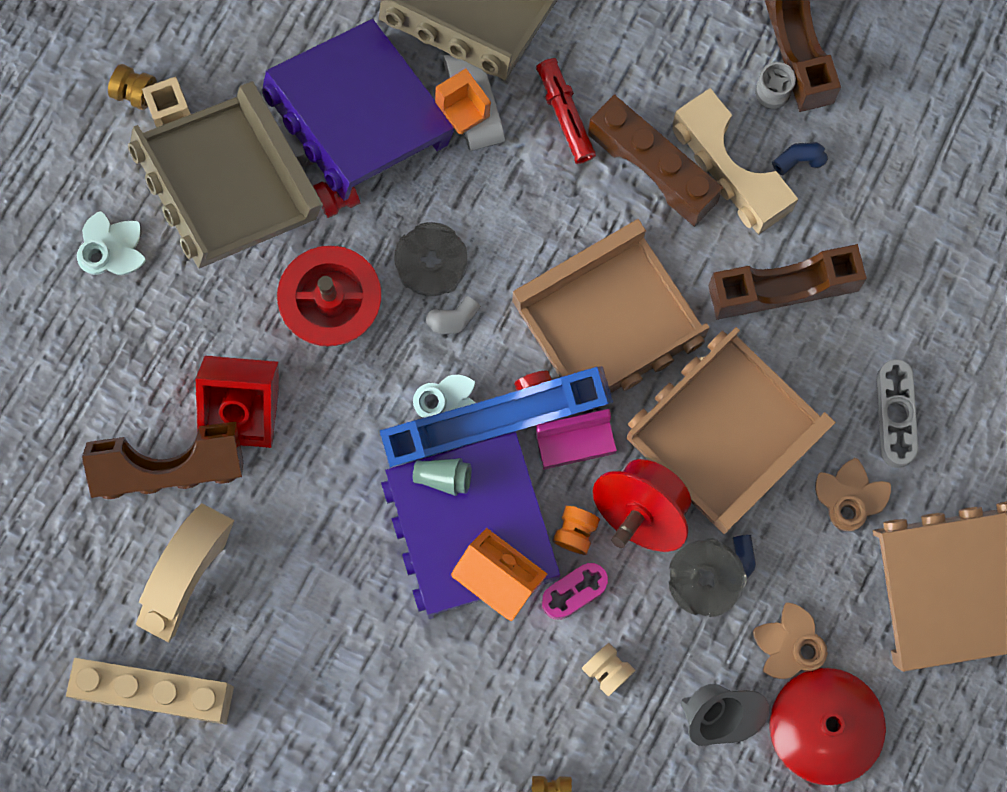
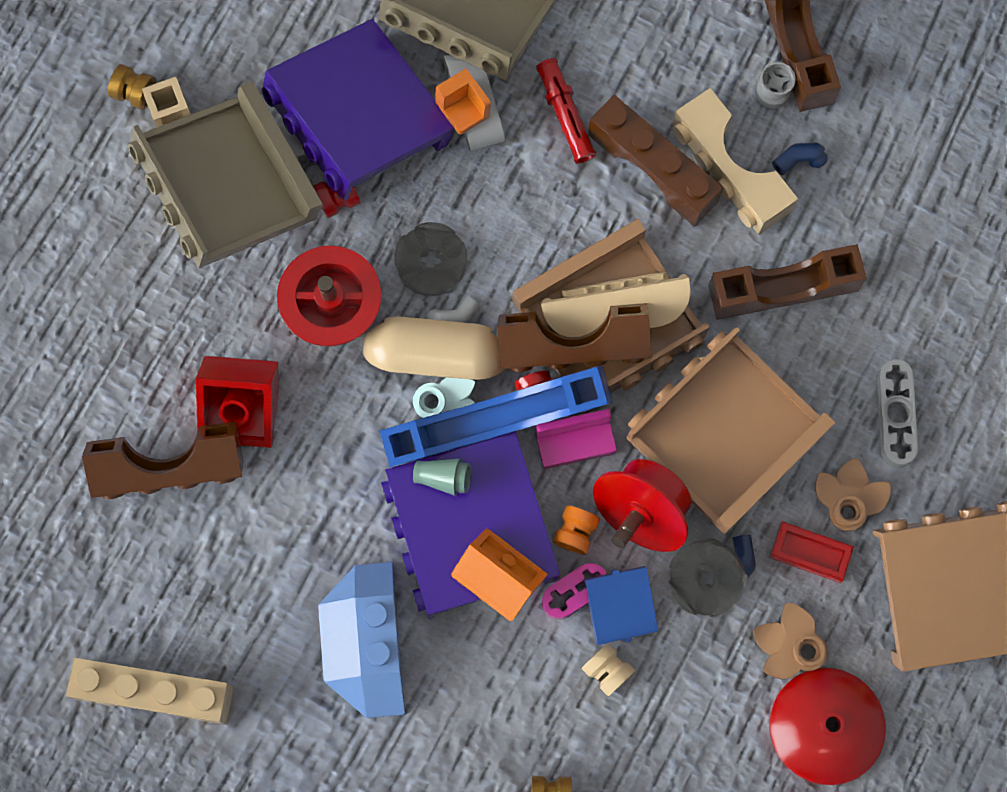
(114, 242): light aqua plate -> none
(180, 568): tan arch -> none
(363, 641): none -> medium blue wedge
(433, 348): none -> tan brick
(529, 343): none -> reddish brown arch
(587, 306): none -> tan brick
(621, 605): none -> blue piece
(724, 715): dark grey piece -> none
(811, 552): none -> red tile

